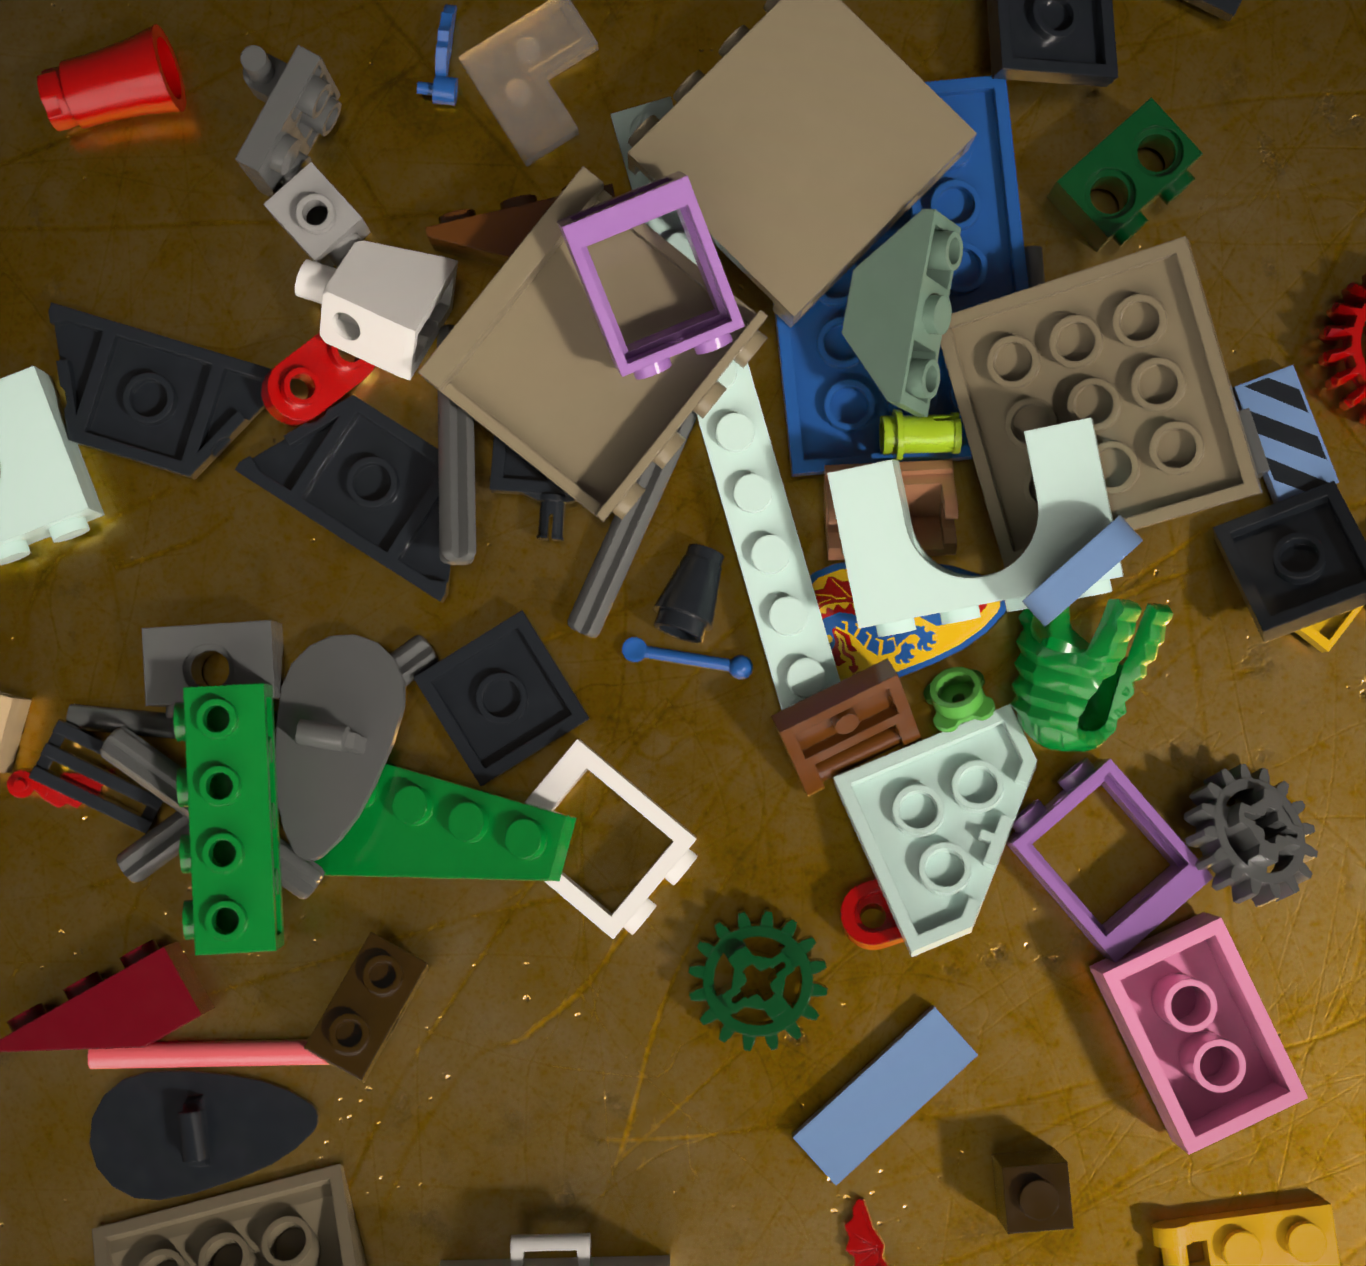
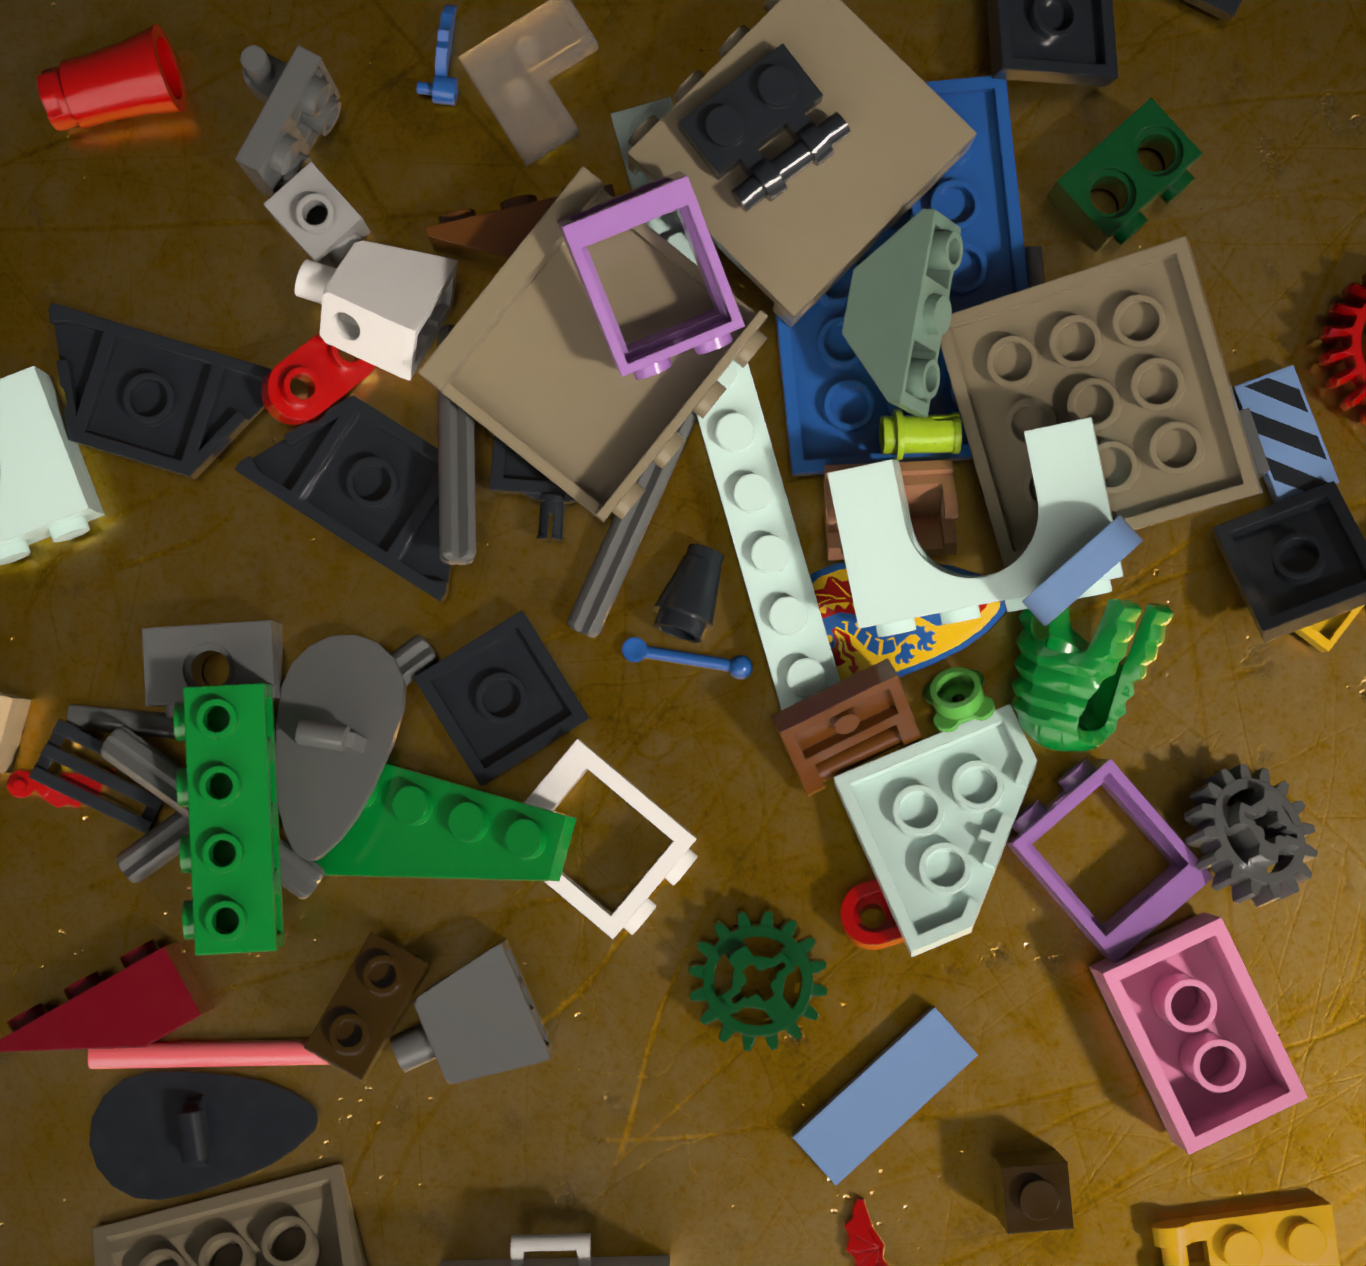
(476, 1021): none -> dark grey torso
(752, 113): none -> black plate

